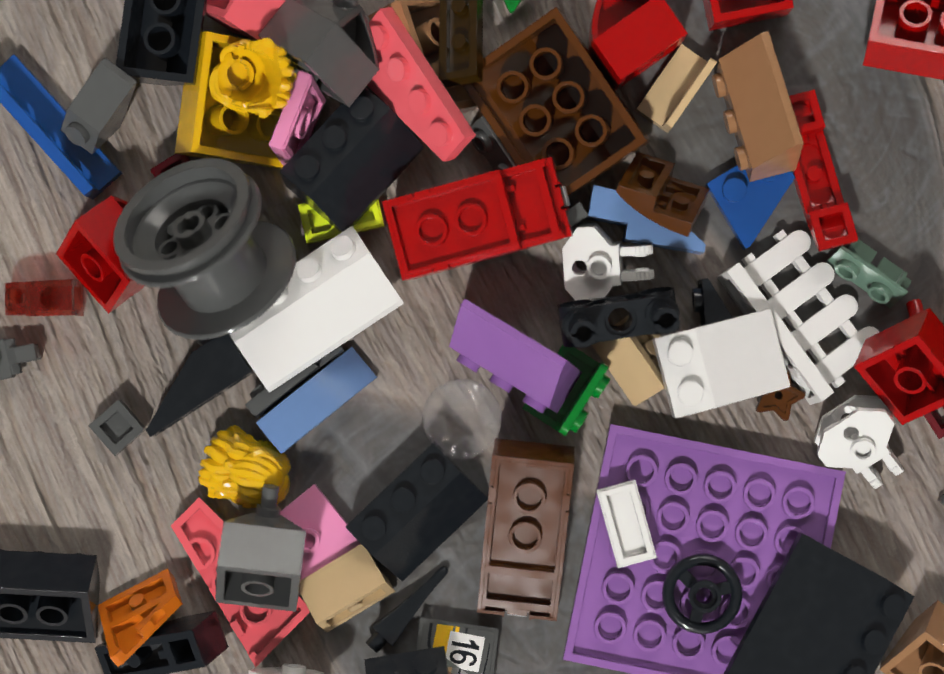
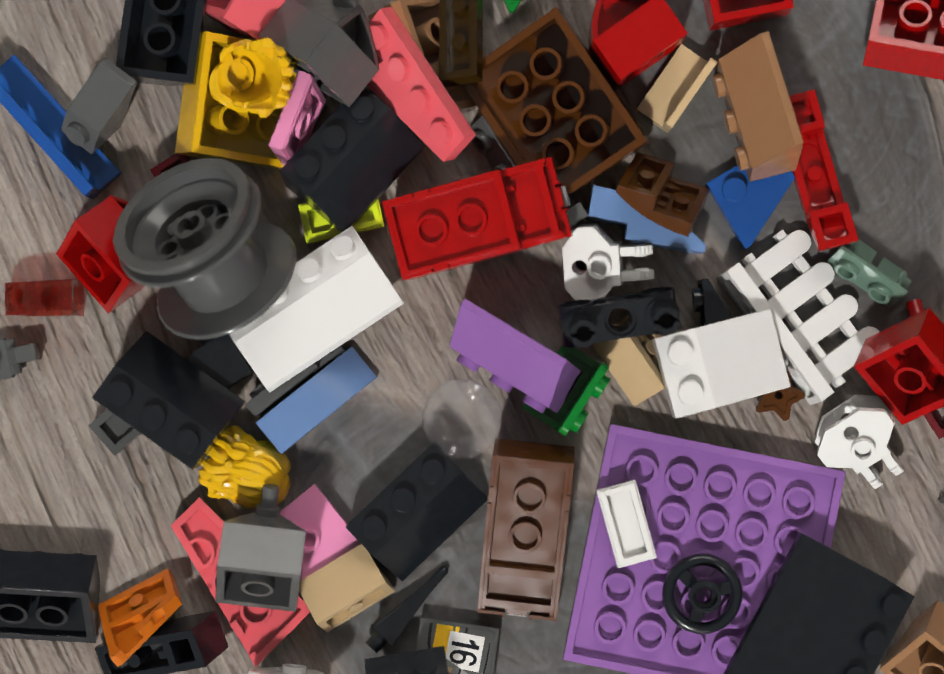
(169, 400): none -> black slope

